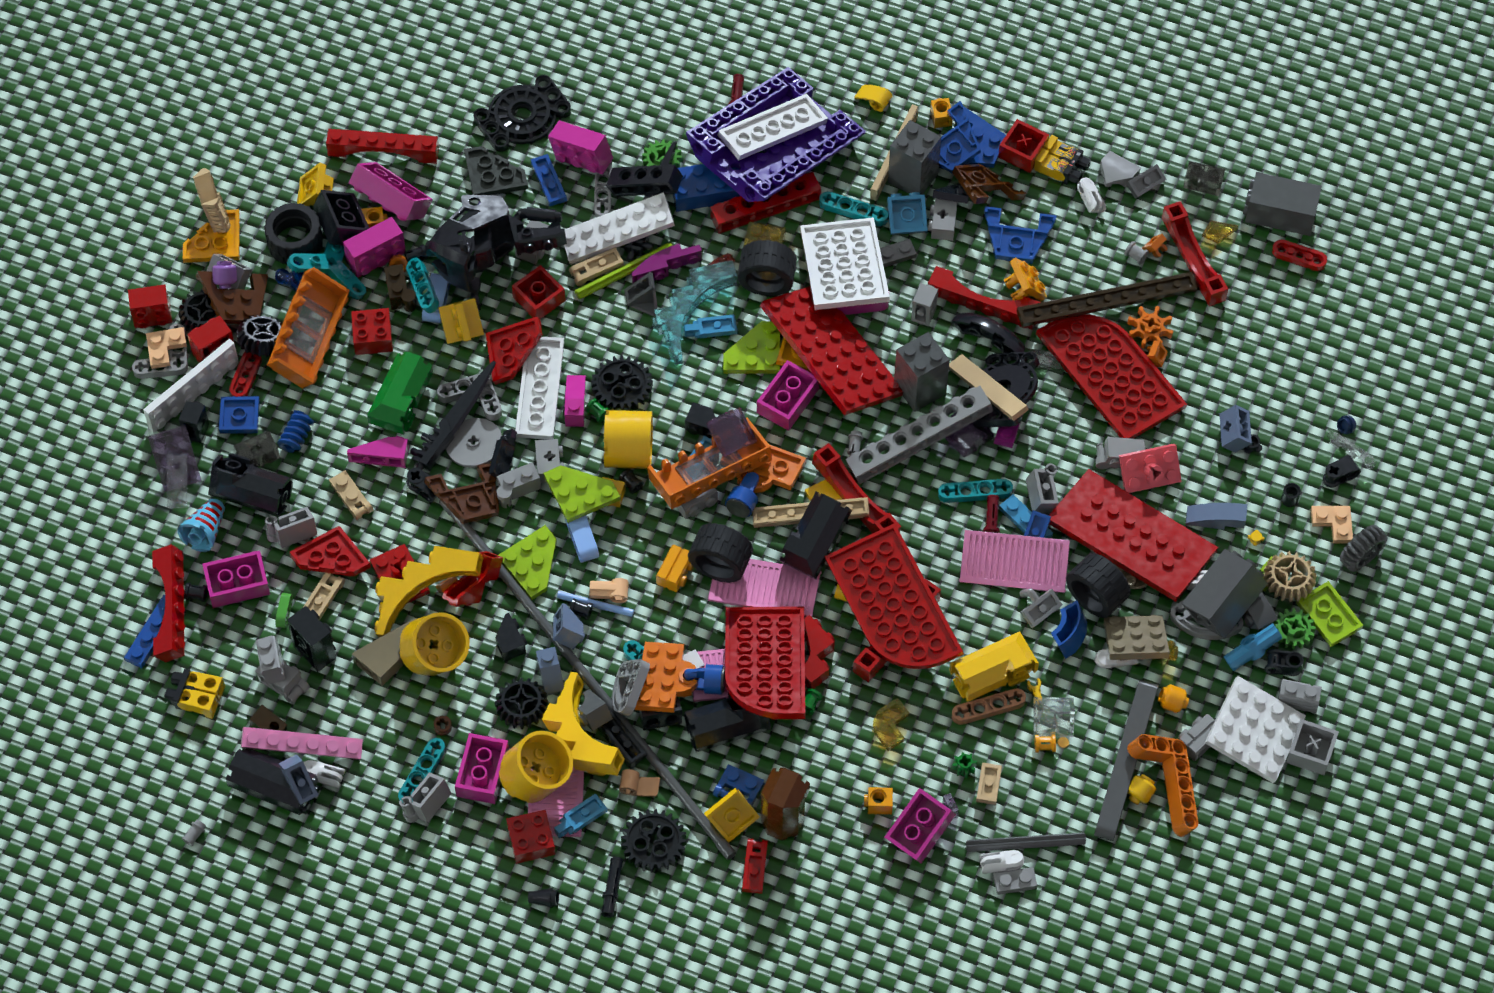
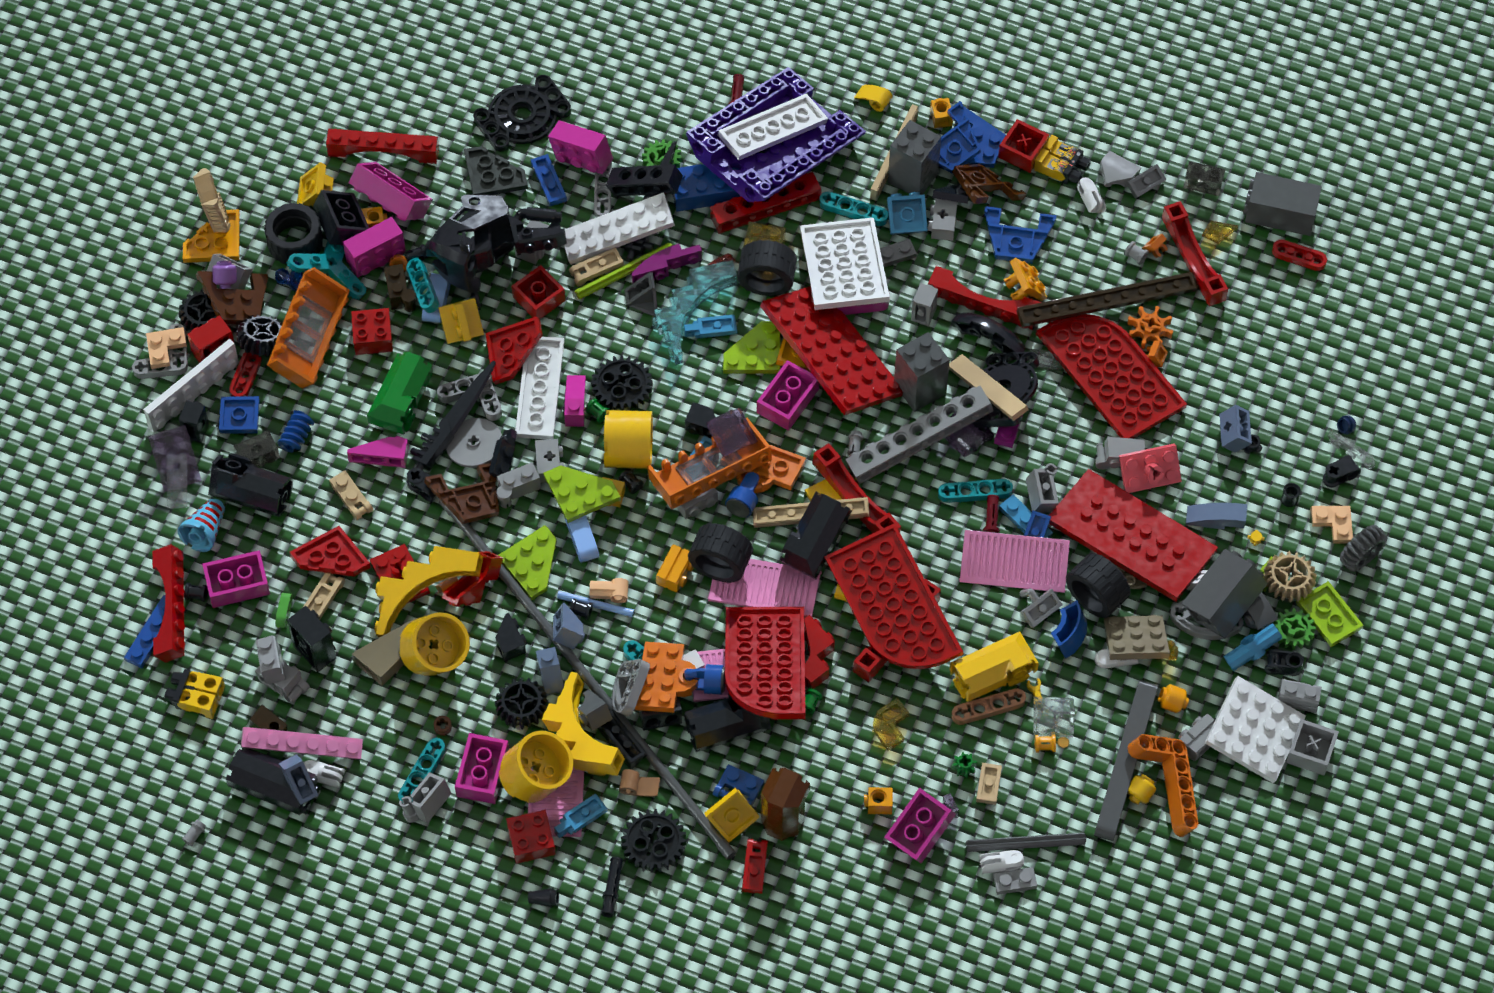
(150, 306): red brick -> none
(293, 527): light grey hinge -> none

